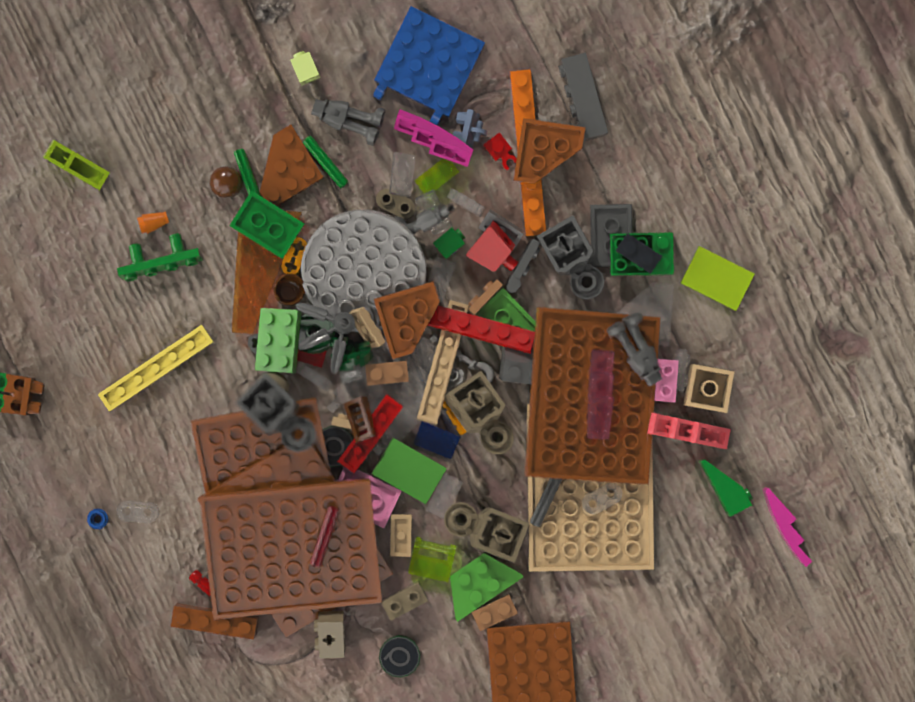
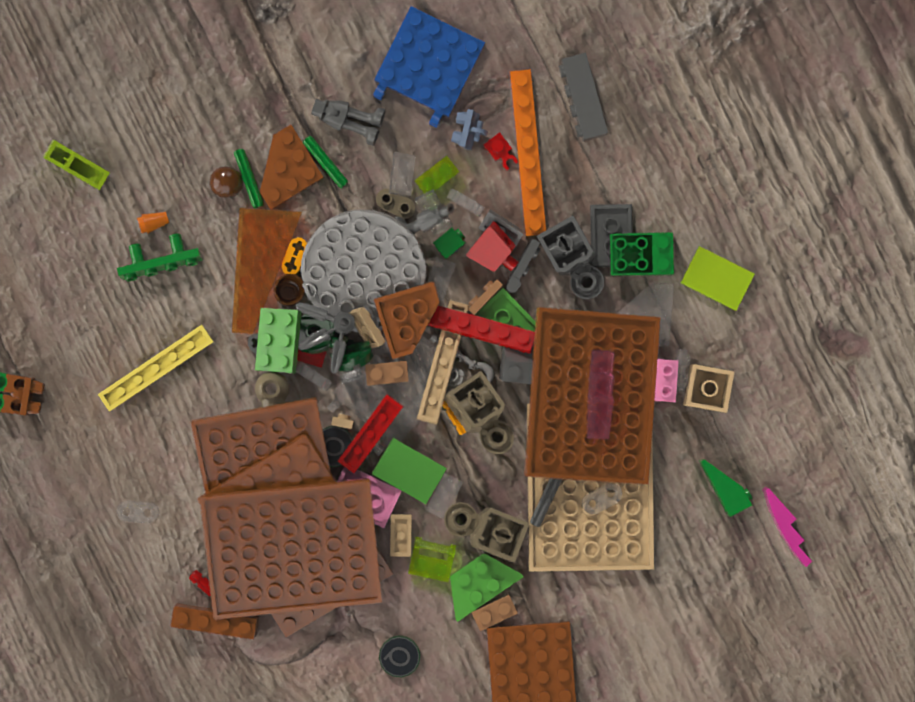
(91, 518): blue plate -> none
(267, 224): green plate -> none
(276, 413): dark grey brick -> none
(304, 67): yellowish green brick -> none
(324, 536): dark red axle -> none
(330, 634): dark tan brick -> none
(352, 414): reddish brown slope -> none
(404, 600): dark tan brick -> none
(436, 440): clear blue panel -> none
(437, 139): dark pink slope -> none
(544, 148): dark orange plate -> none
(639, 253): black plate -> none
(644, 360): dark grey piece -> none
(689, 431): coral slope -> none

